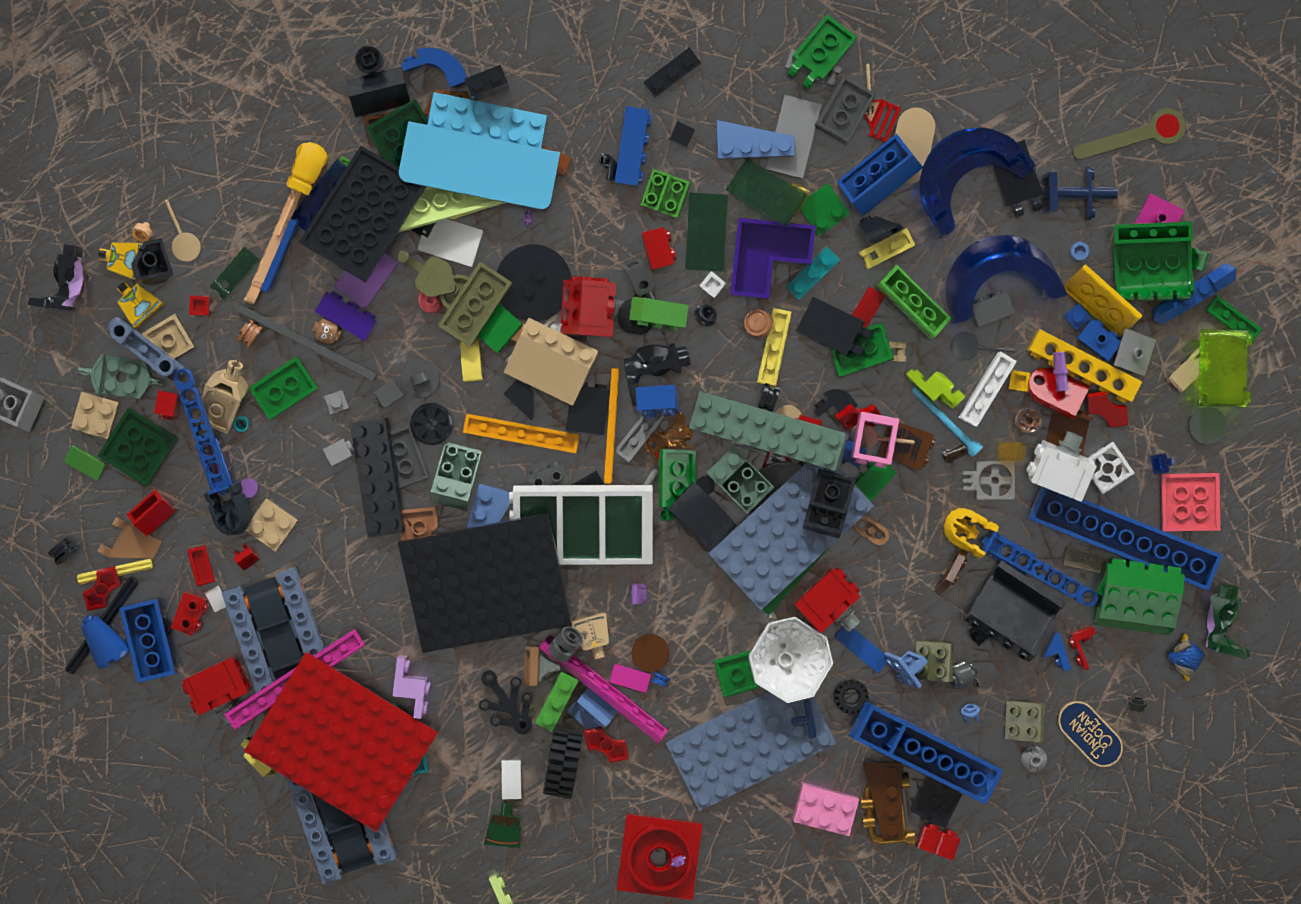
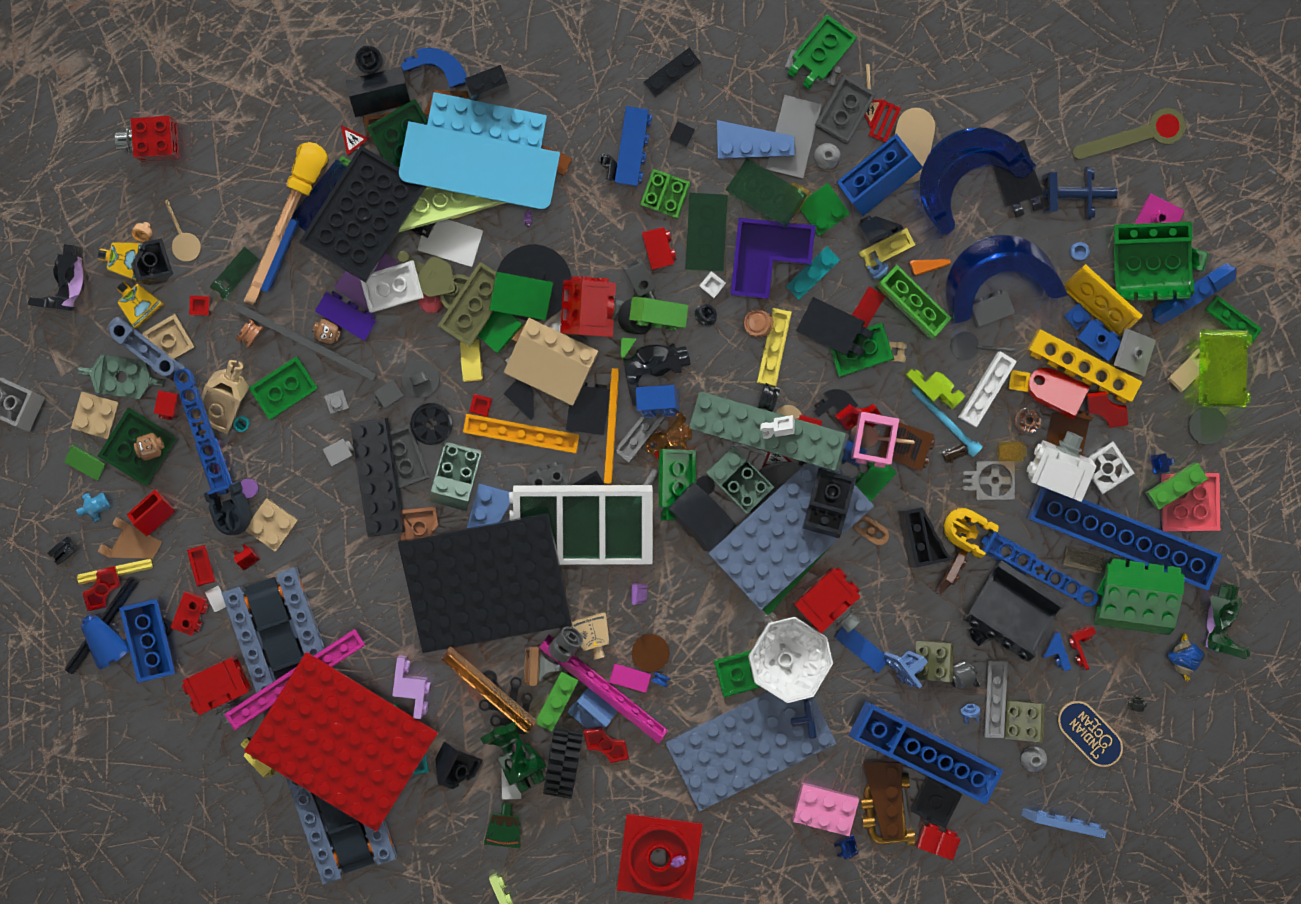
(93, 506): none -> dark azure piece
(148, 446): none -> medium nougat head
(150, 139): none -> red piece
(352, 139): none -> piece
(392, 287): none -> white tile
(455, 765): none -> black slope
(480, 405): none -> red tile
(489, 690): none -> clear orange tile
(515, 750): none -> dark green hips
(520, 295): none -> green tile
(626, 344): none -> bright green slope
(780, 427): none -> white plate
(827, 156): none -> light grey brick
(843, 688): black tyre -> none
(848, 847): none -> clear blue tile
(880, 270): none -> medium blue plate
(920, 539): none -> black wedge
(923, 266): none -> orange slope
(995, 699): none -> light grey plate
(1060, 371): medium lavender pin -> none
(1061, 822): none -> medium blue wing
(1176, 485): none -> bright green brick

